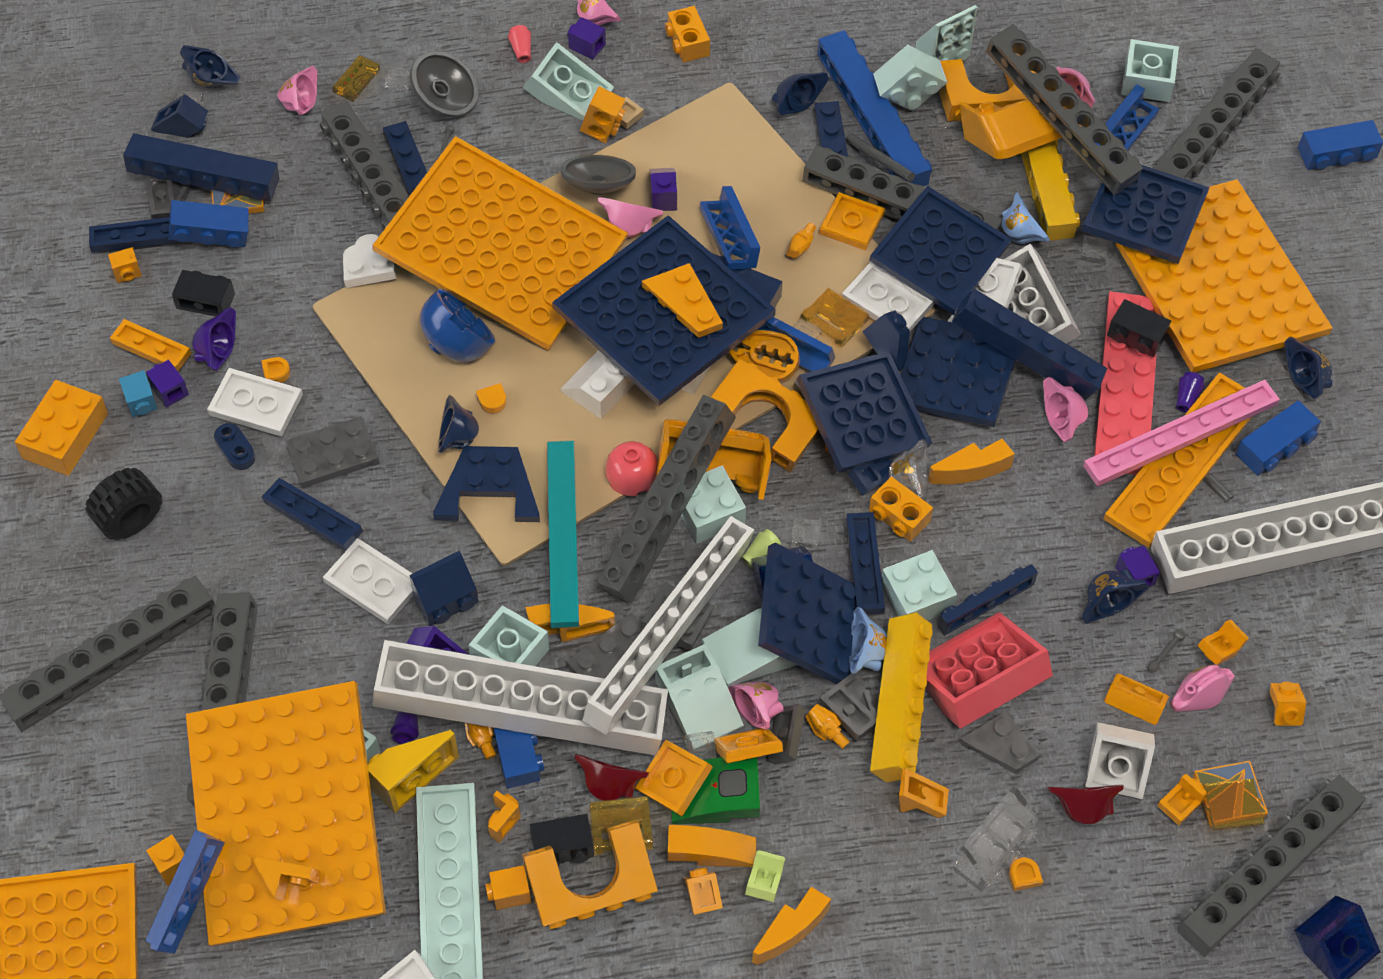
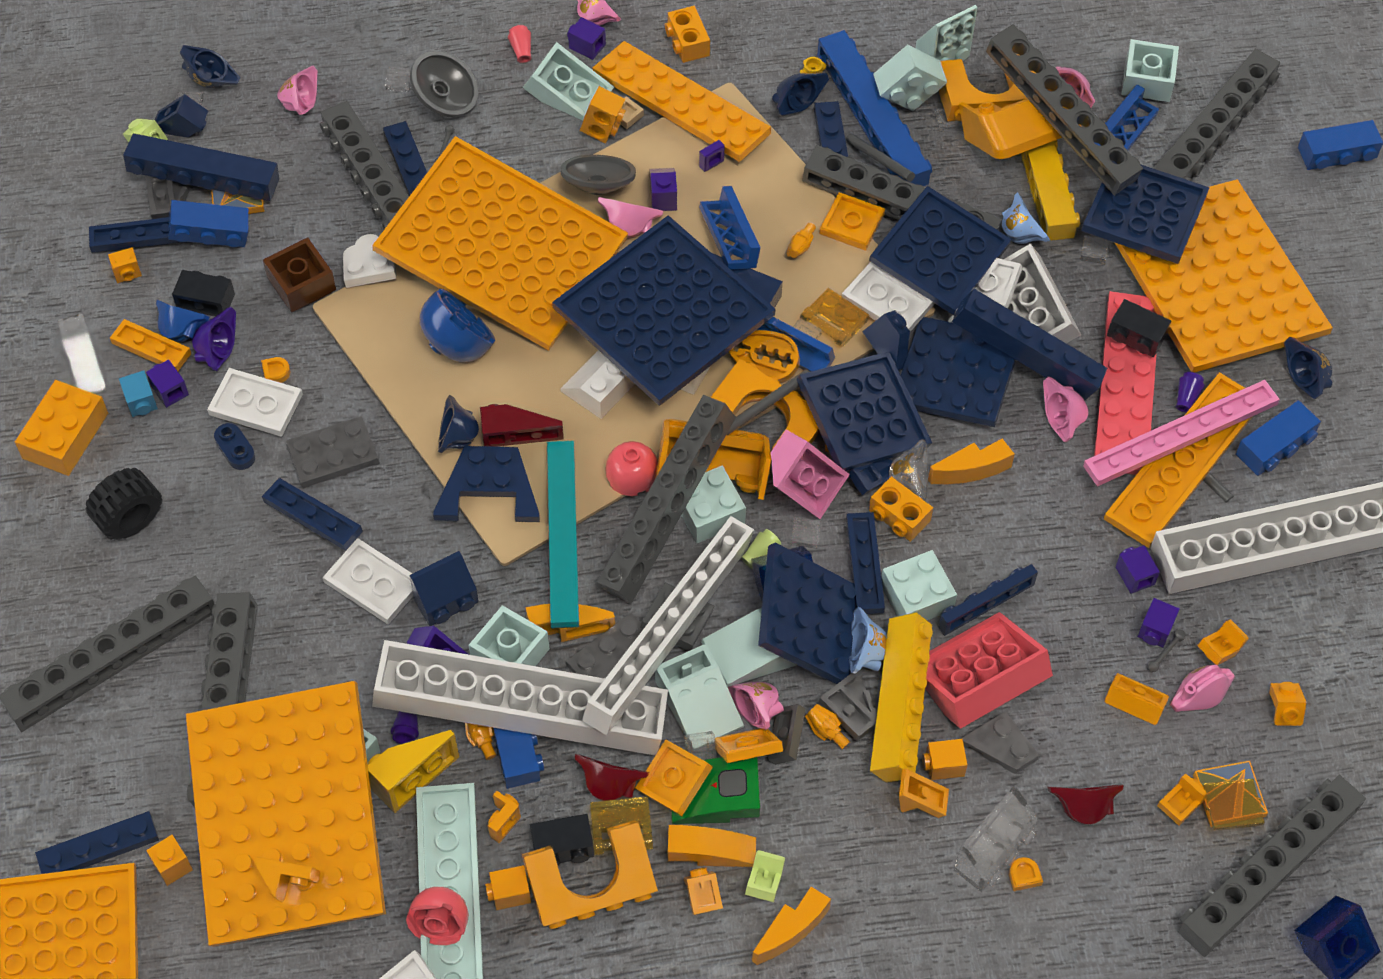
(82, 353): none -> clear slope
(99, 845): none -> dark blue plate
(144, 127): none -> yellowish green bracket
(177, 322): none -> blue hat
(184, 892): blue fence -> none
(299, 274): none -> reddish brown brick
(356, 78): clear yellow tile -> none
(438, 915): none -> coral cylinder
(492, 398): light orange tile -> none
(512, 426): none -> dark red slope
(682, 100): none -> light orange plate
(685, 297): light orange wing -> none
(711, 155): none -> dark purple tile
(765, 403): none -> dark grey bar
(805, 473): none -> bright pink slope
(813, 65): none -> yellow plate
(945, 759): none -> light orange brick
(1111, 593): dark blue hat -> none
(1120, 758): white slope -> none
(1158, 623): none -> dark purple brick

